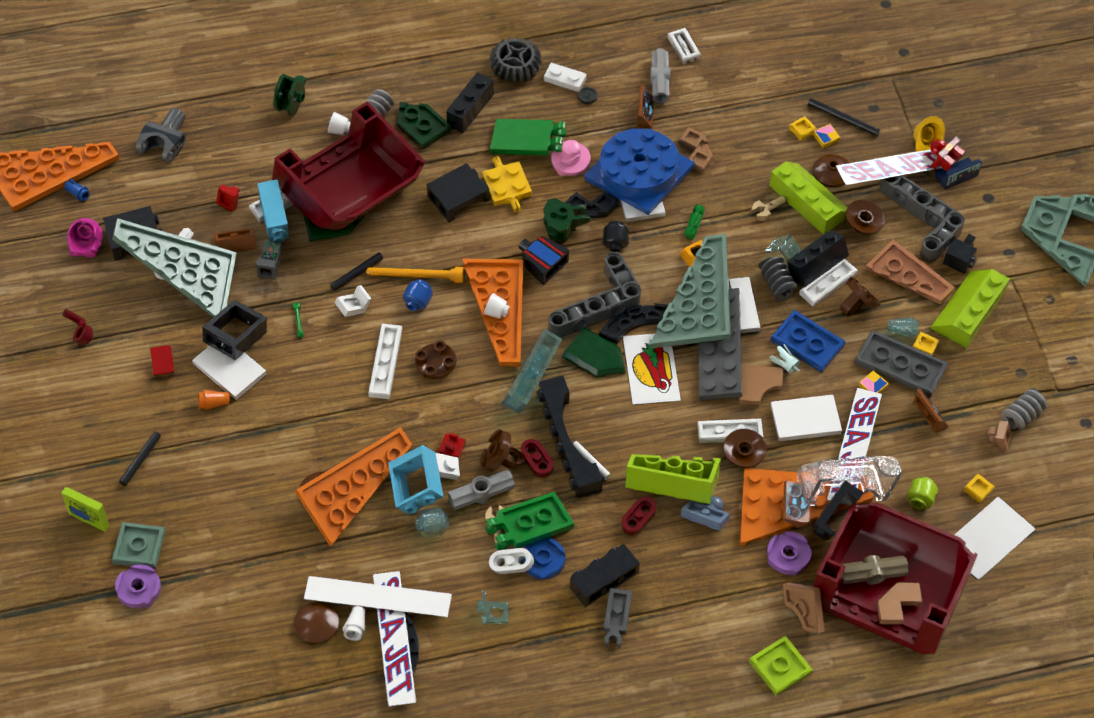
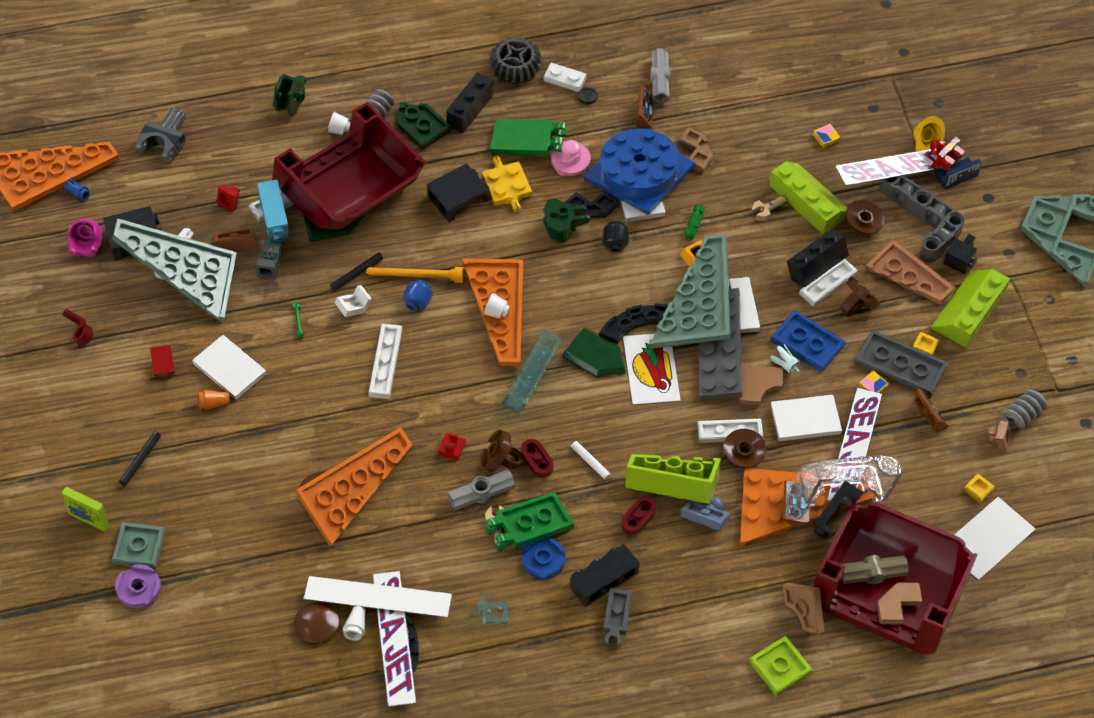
(228, 344): black window -> none
(407, 464): medium azure window -> none
(432, 522): clear light blue head -> none
(435, 360): reddish brown dish -> none
(448, 466): white bracket -> none
(512, 560): white plate -> none
(543, 258): black torso -> none
(584, 475): black arch -> none
(600, 306): dark grey beam -> none
(684, 58): white tile -> none
(778, 277): dark grey piece -> none
(787, 246): clear light blue bracket -> none
(789, 565): medium lavender plate -> none
(802, 128): yellow tile -> none
(826, 171): reddish brown dish -> none
(844, 117): black bar -> none
(904, 326): clear light blue cone -> none
(922, 493): lime head -> none

